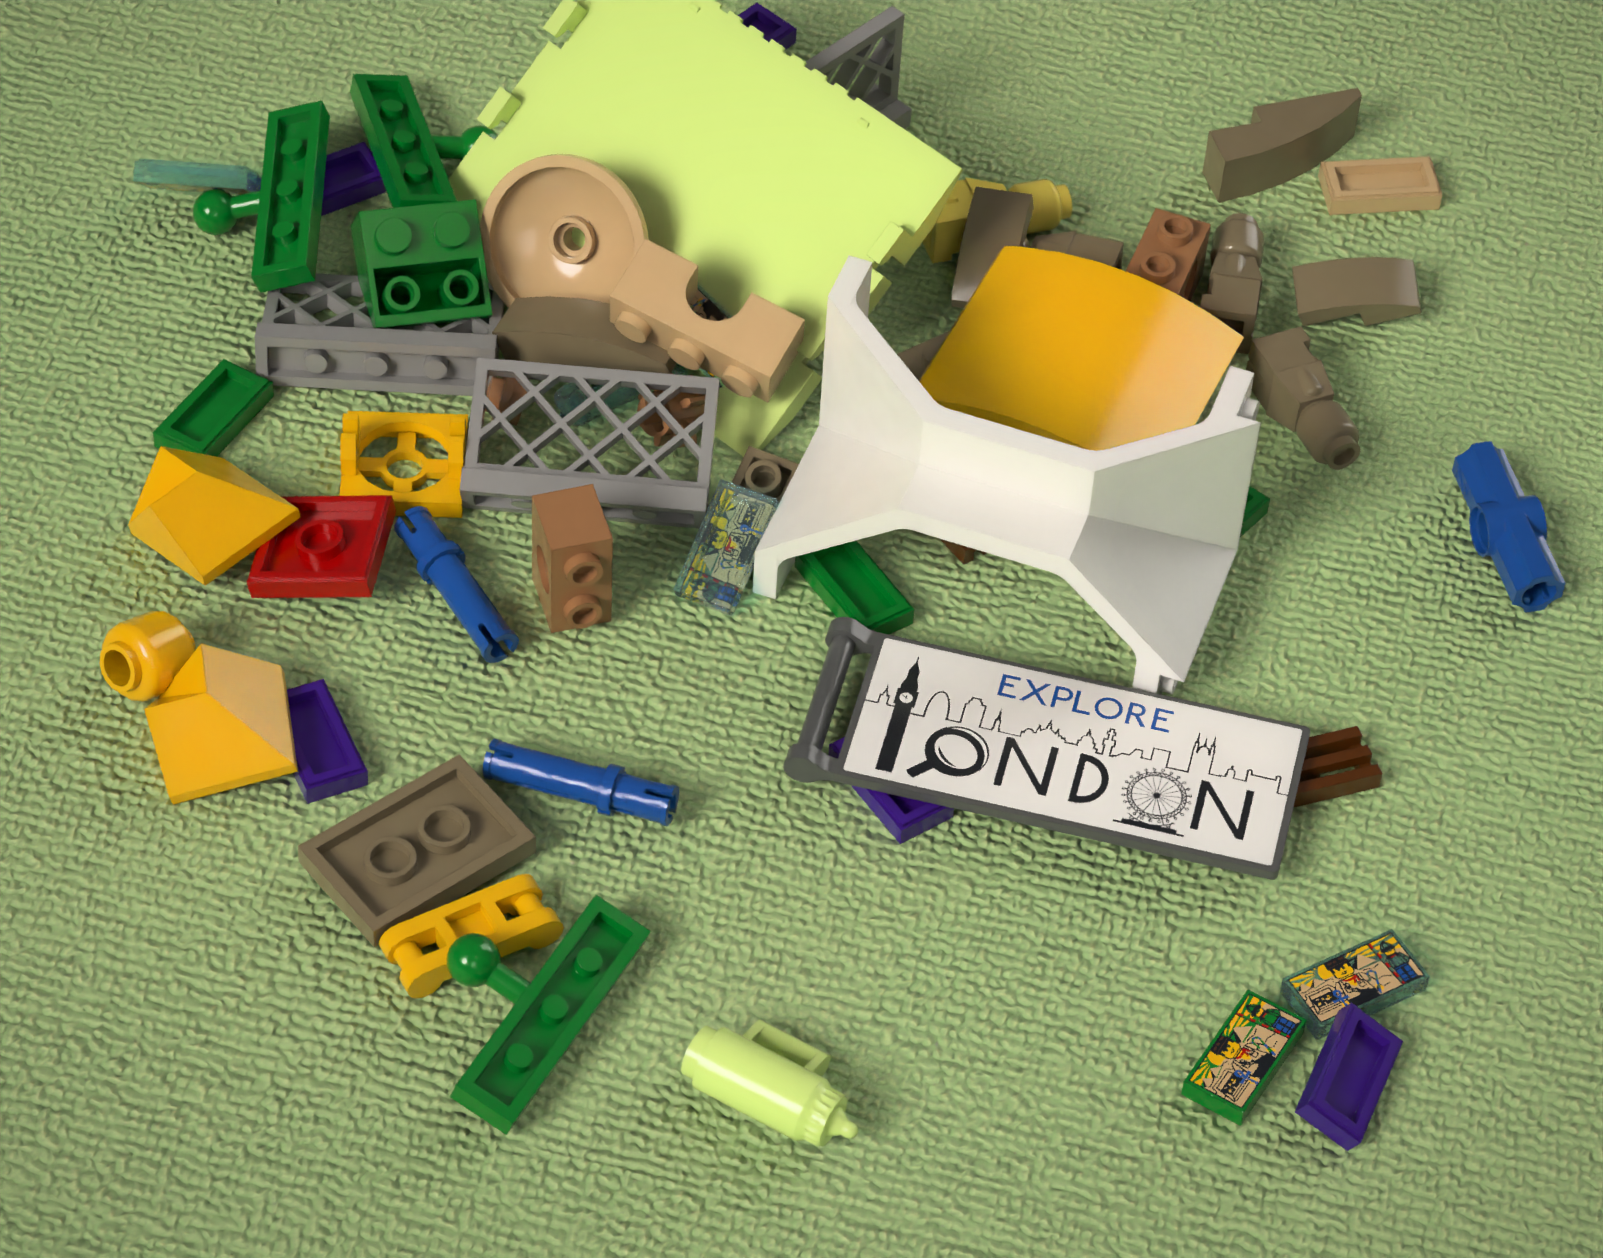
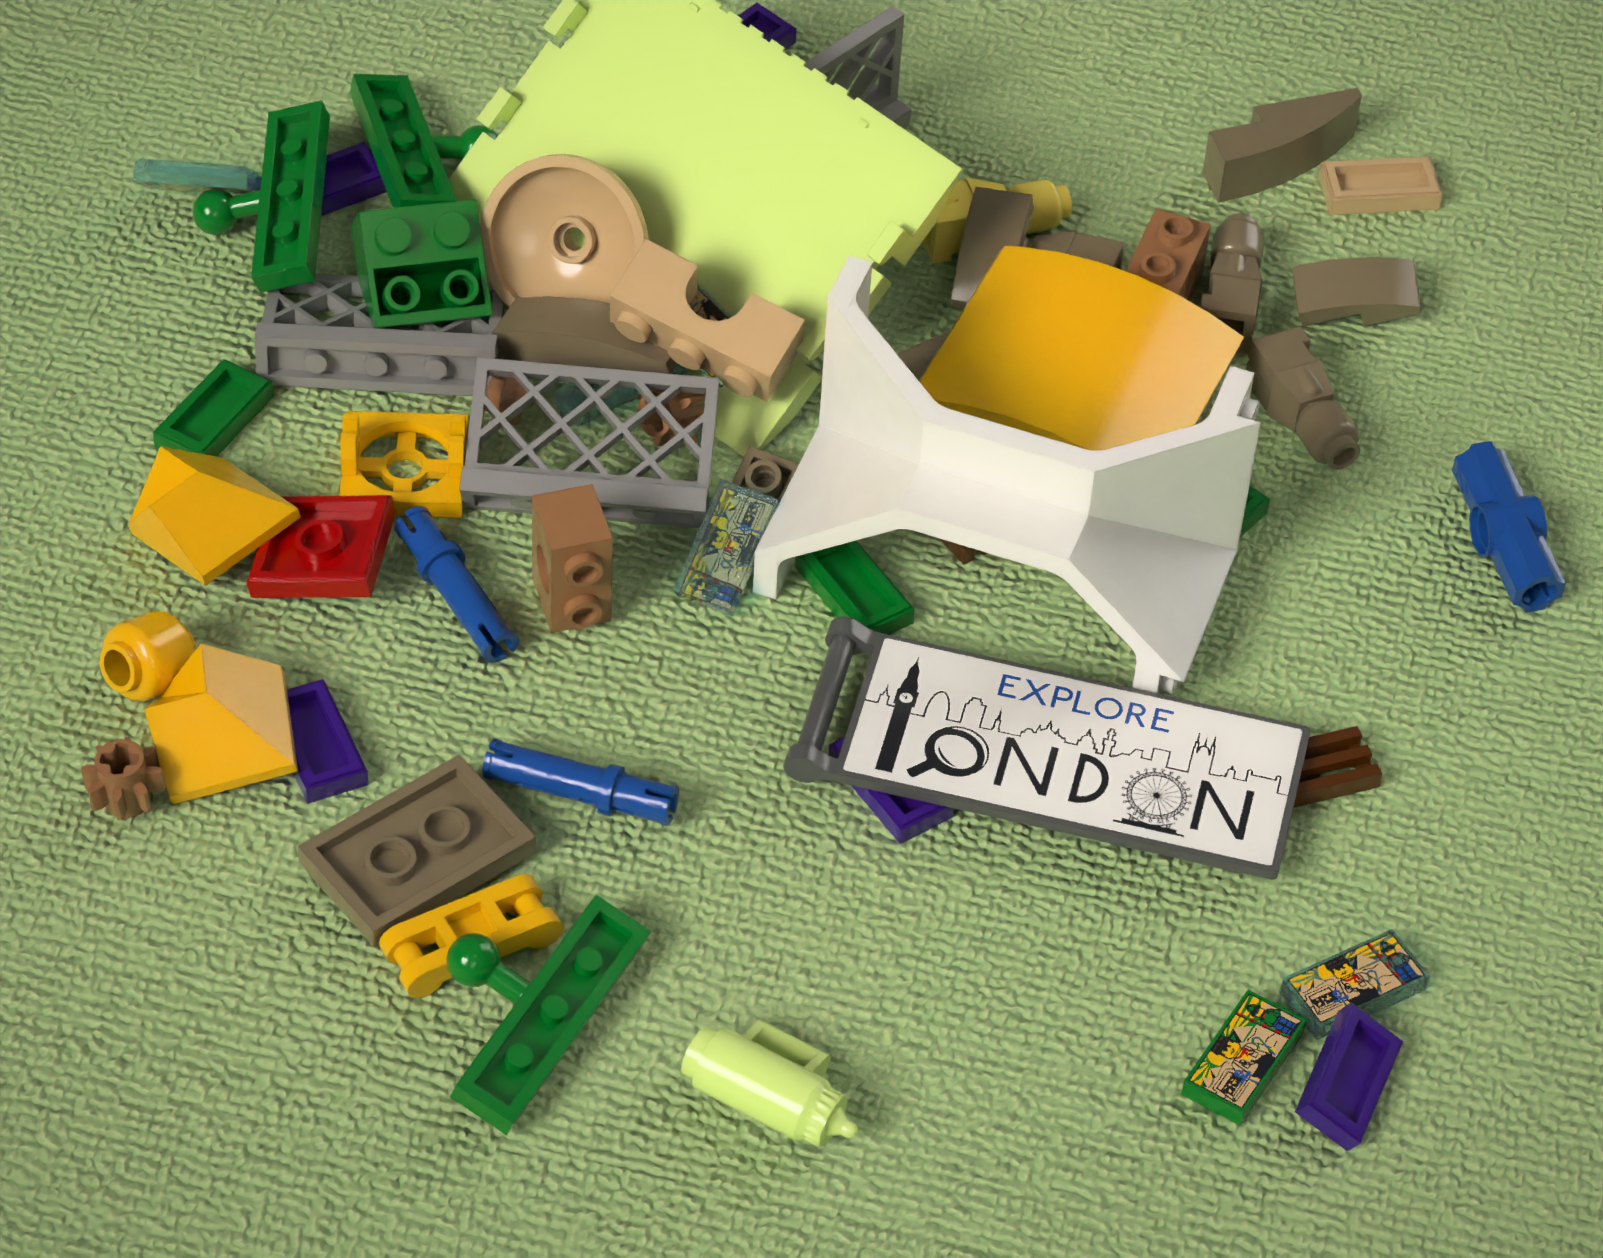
(123, 778): none -> medium nougat gear

